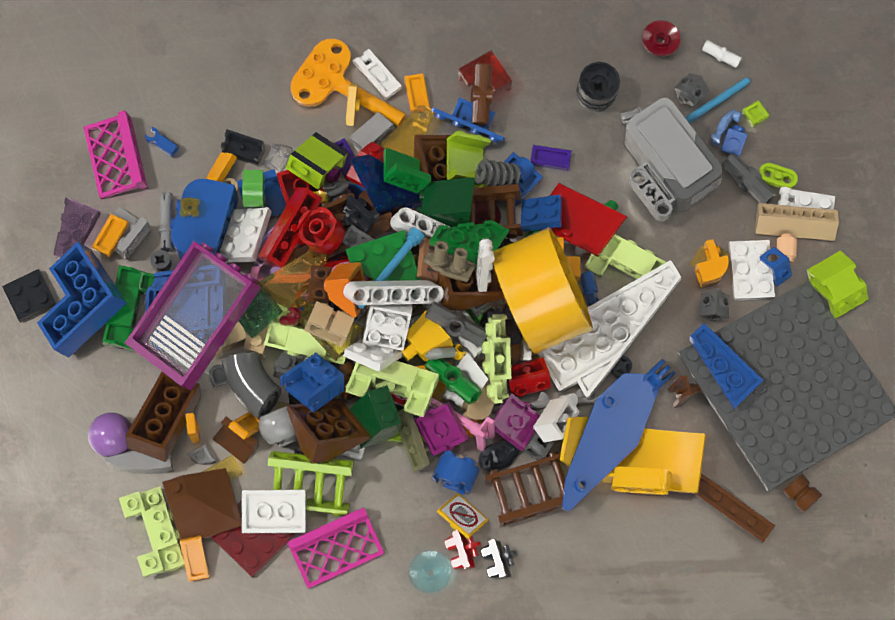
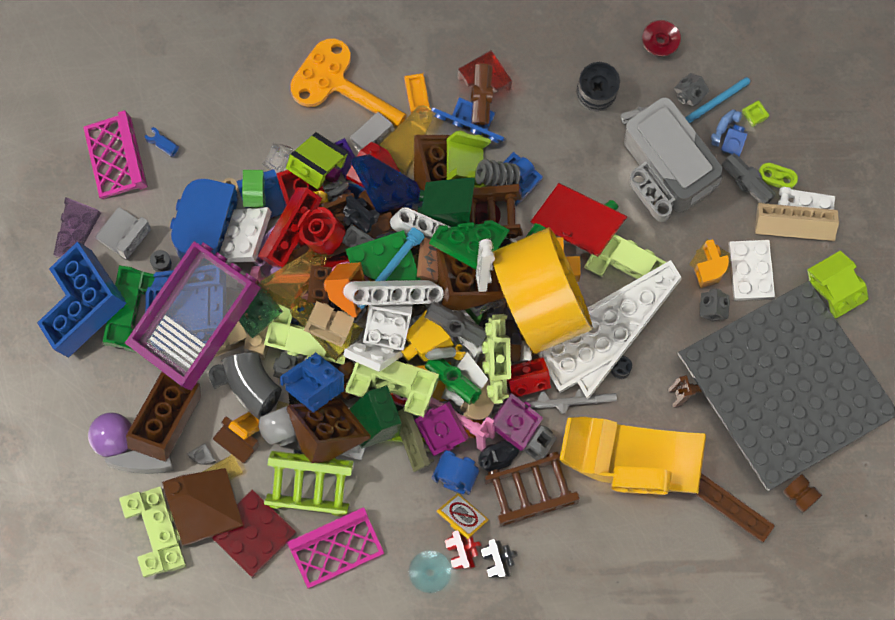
(29, 295): black plate -> none
(110, 235): light orange tile -> none
(166, 218): light grey pin -> none
(185, 203): clear yellow plate -> none
(193, 428): light orange tile -> none
(194, 558): light orange tile -> none
(221, 167): light orange tile -> none
(243, 147): black hinge -> none
(273, 511): white plate -> none
(291, 319): dark red arm -> none
(353, 104): yellow plate -> none
(377, 74): white plate -> none
(404, 171): green bracket -> none
(450, 265): dark tan connector -> none
(541, 213): blue plate -> none
(550, 157): dark purple tile -> none
(554, 418): white brick -> none
(590, 287): blue bar -> none
(612, 430): blue wing -> none
(722, 54): white pin -> none
(727, 368): blue wing -> none
(780, 268): blue bracket -> none
(788, 246): light nougat brick -> none

